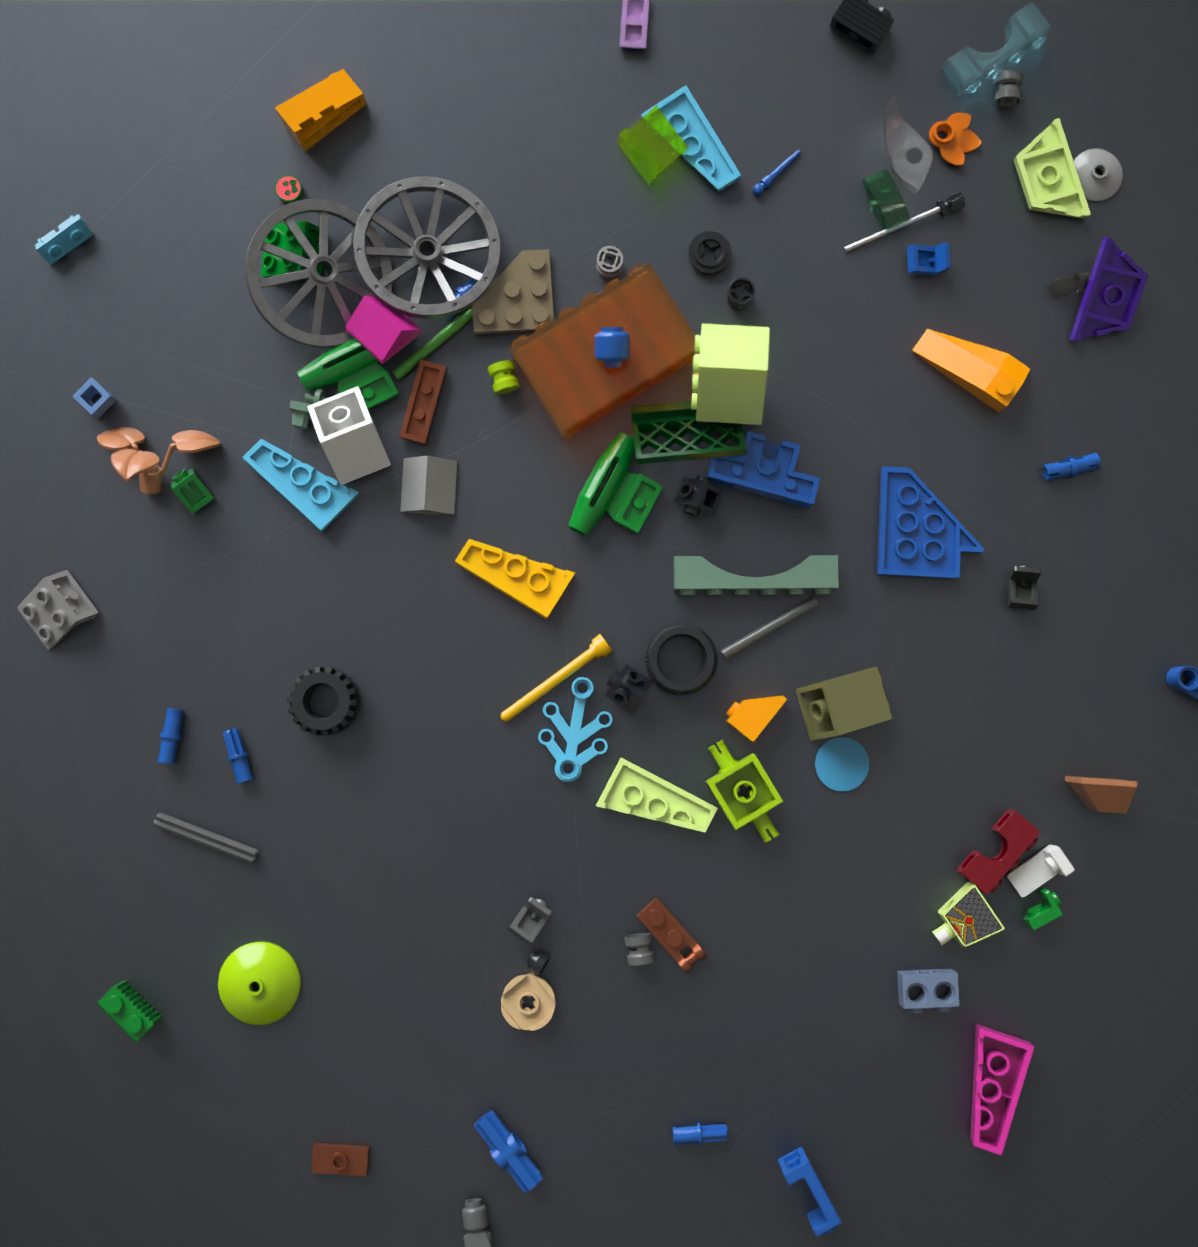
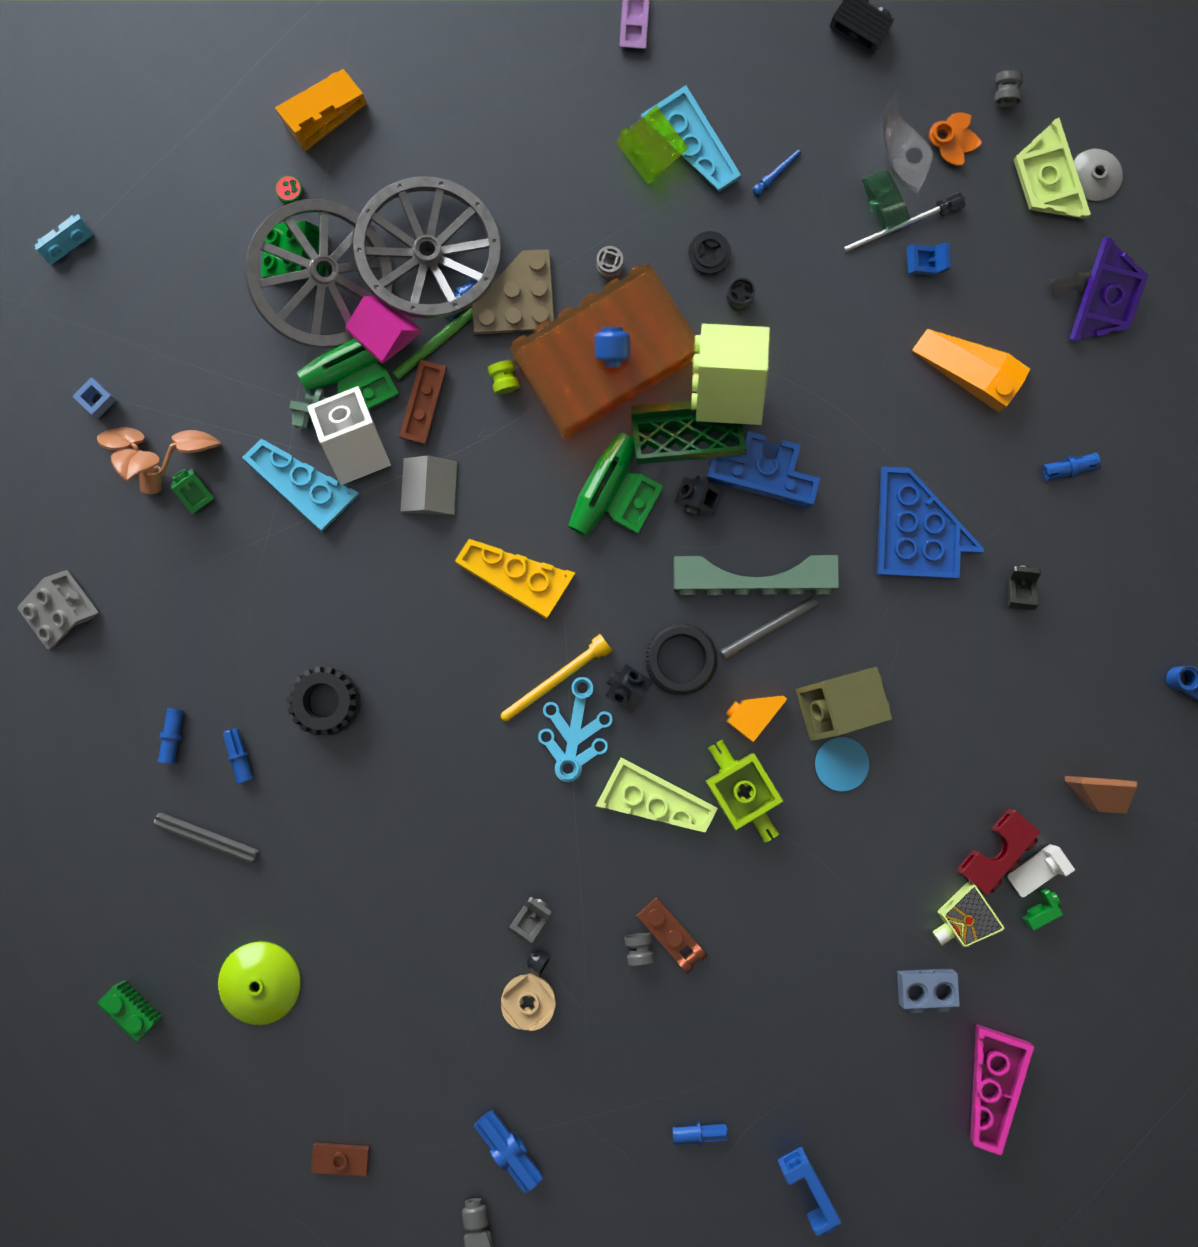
(969, 67): clear light blue arch -> none

